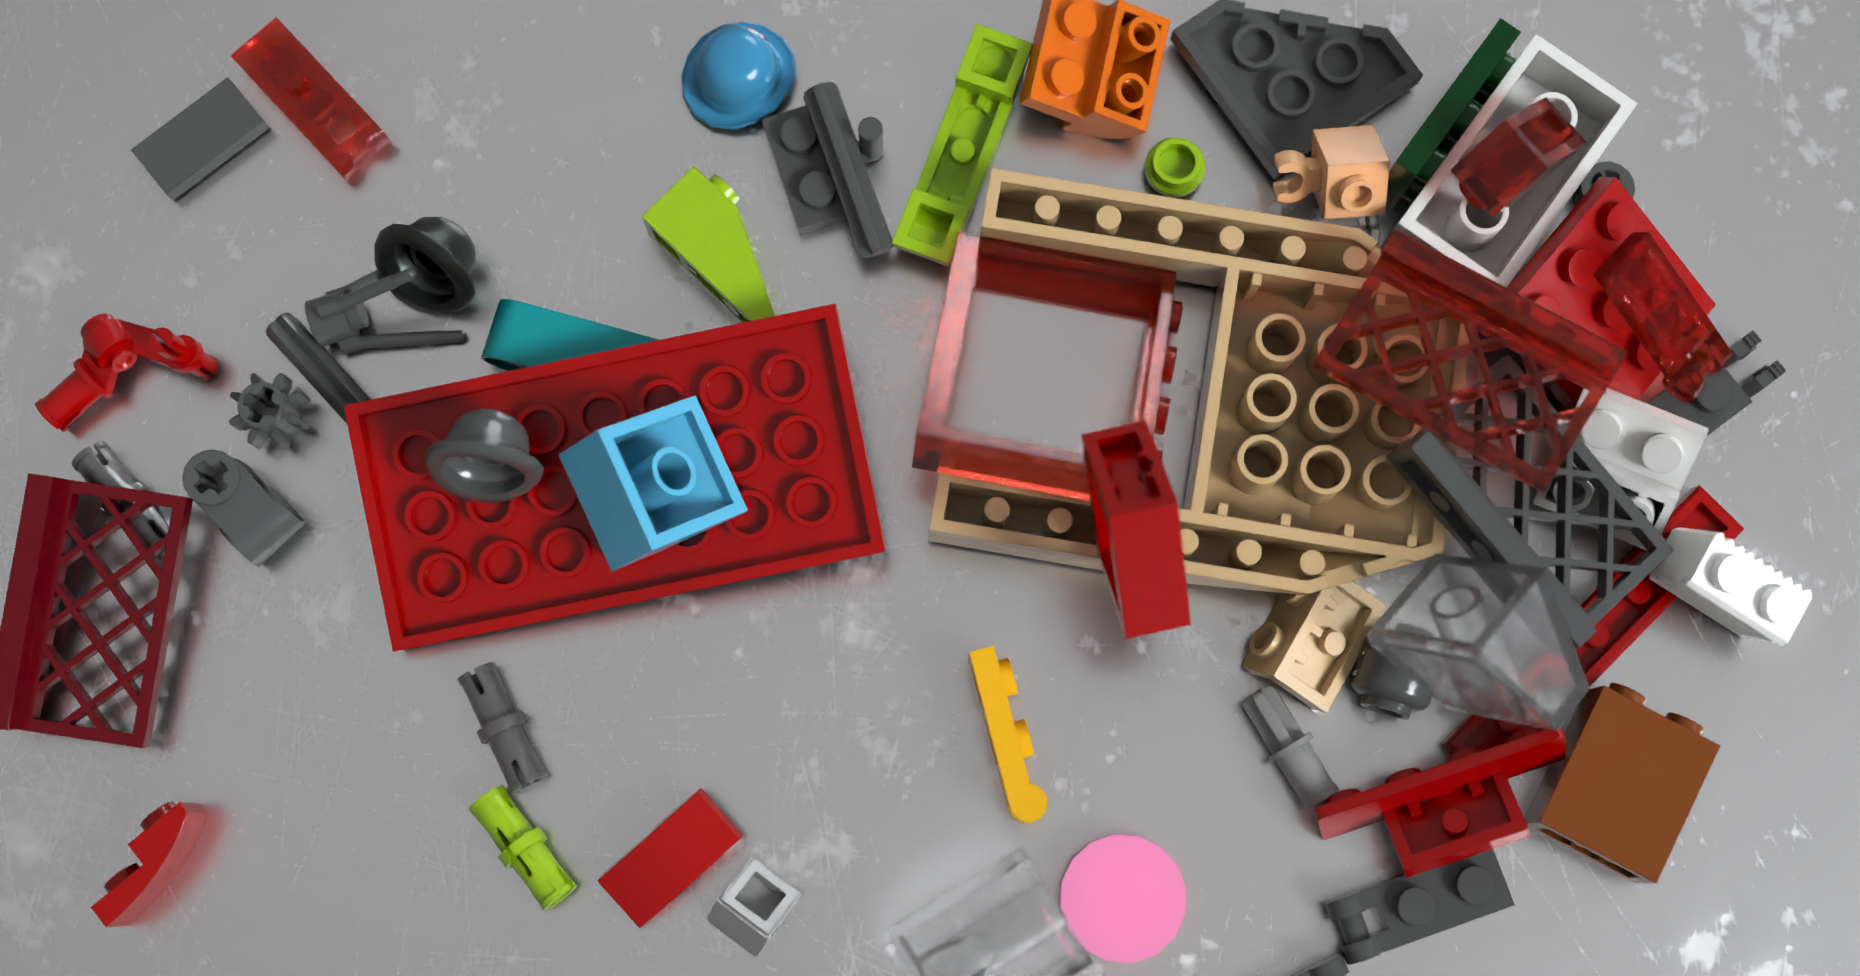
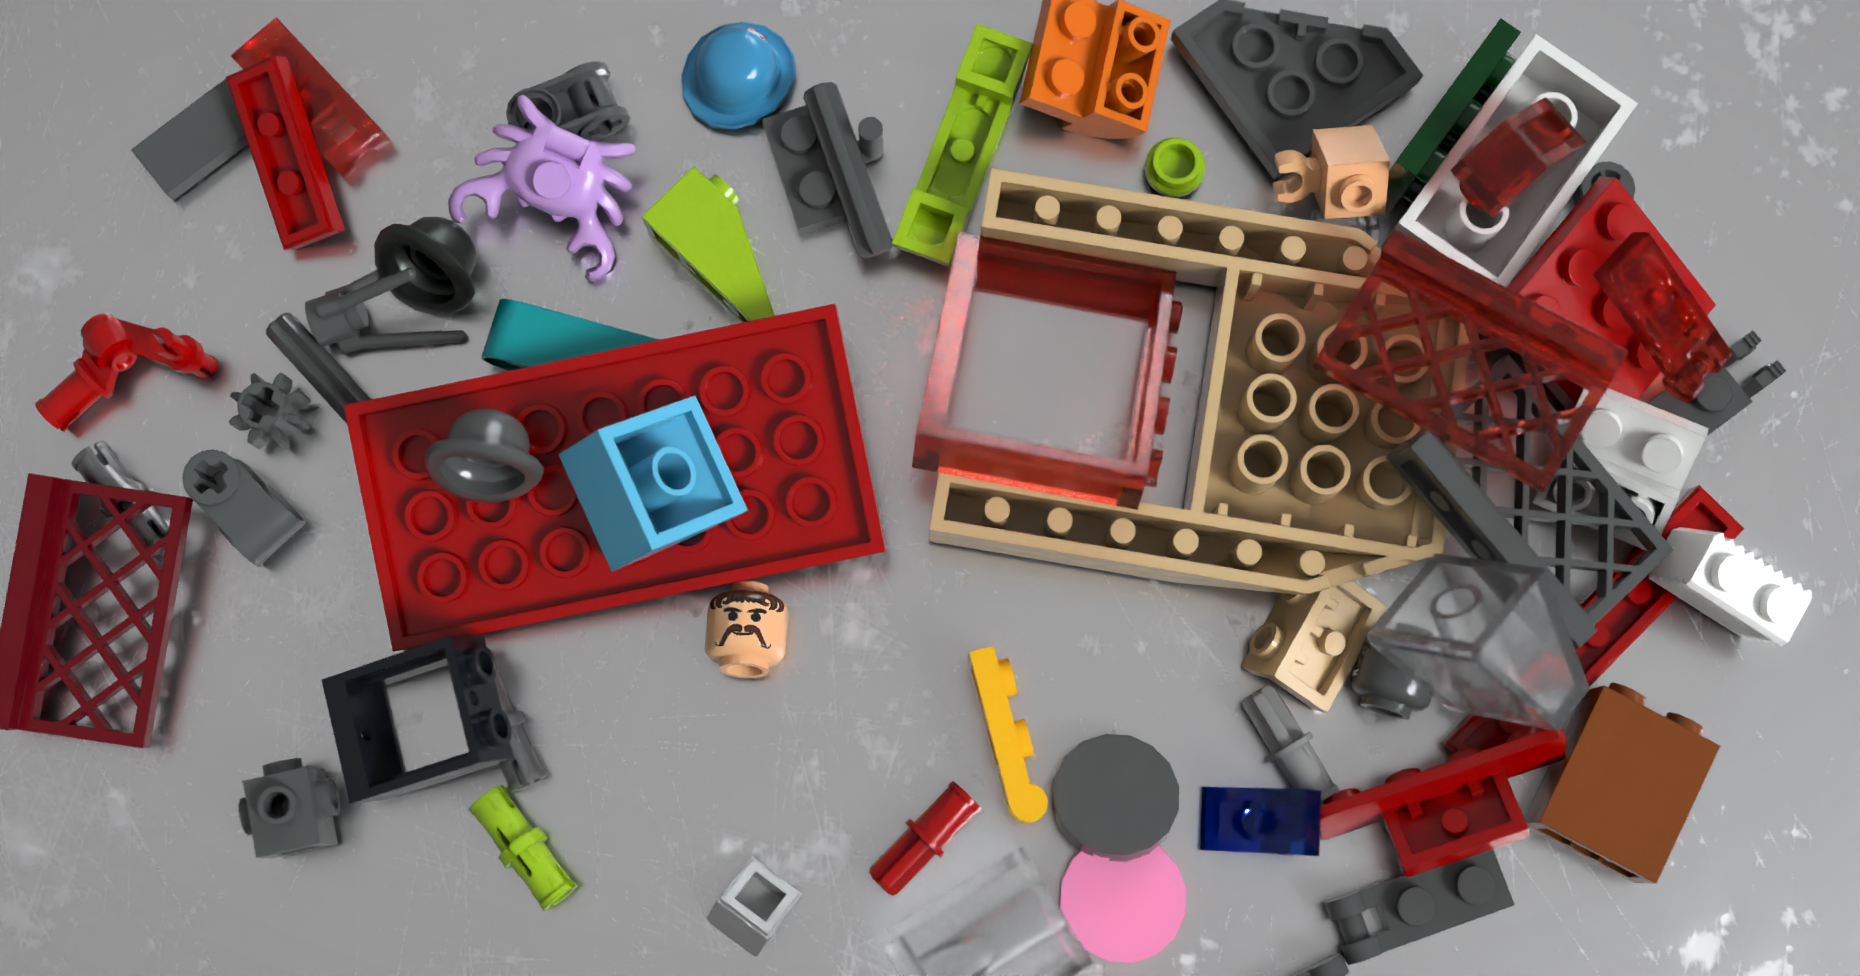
(162, 849): red slope -> none
(285, 153): none -> red tile
(289, 809): none -> dark grey brick
(359, 706): none -> black window
(555, 175): none -> lavender animal
(569, 102): none -> dark grey piece
(670, 858): red slope -> none
(746, 630): none -> light nougat head
(923, 839): none -> red axle
(1115, 797): none -> dark grey tile
(1137, 529): red window -> none
(1261, 820): none -> clear blue slope

